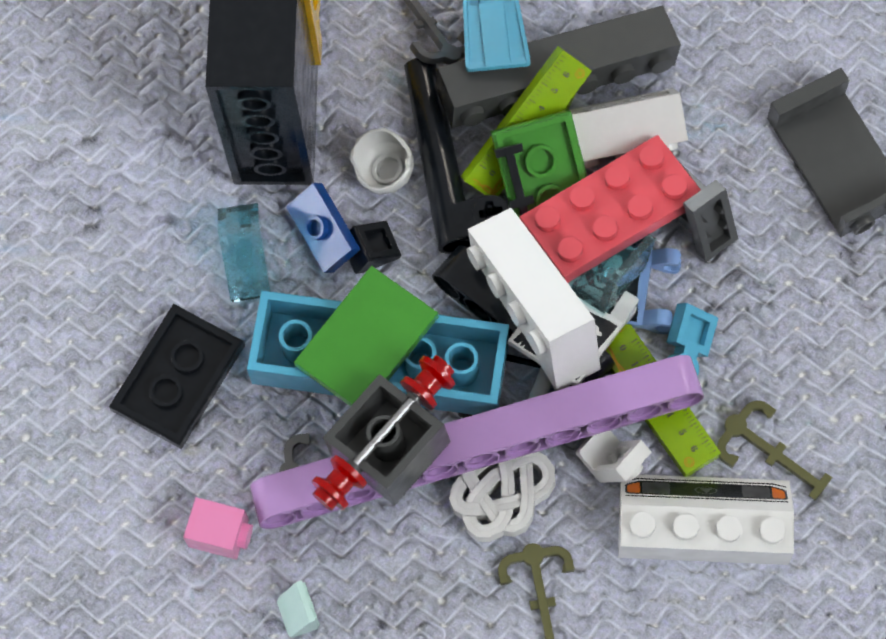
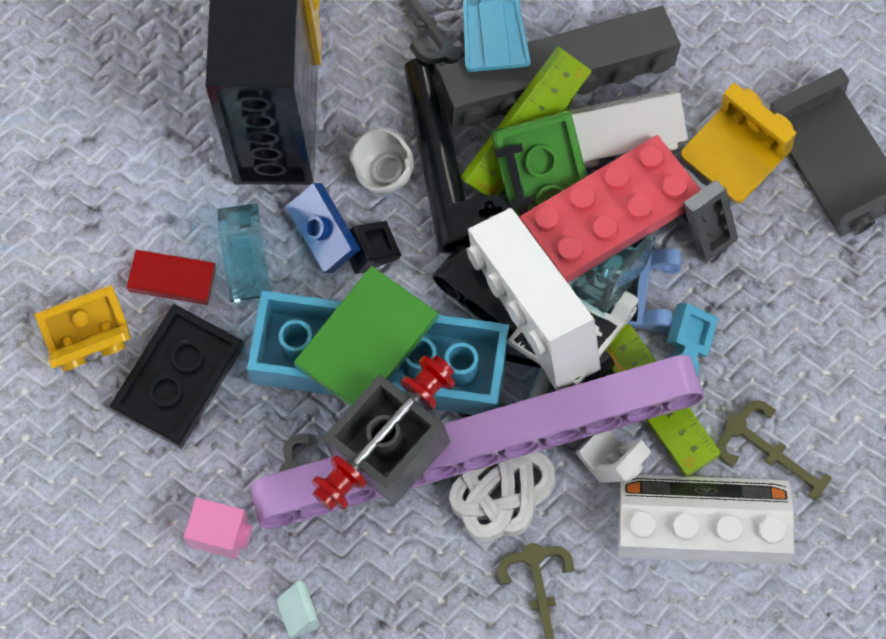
(83, 327): none -> yellow bracket
(171, 277): none -> red tile
(740, 144): none -> yellow bracket

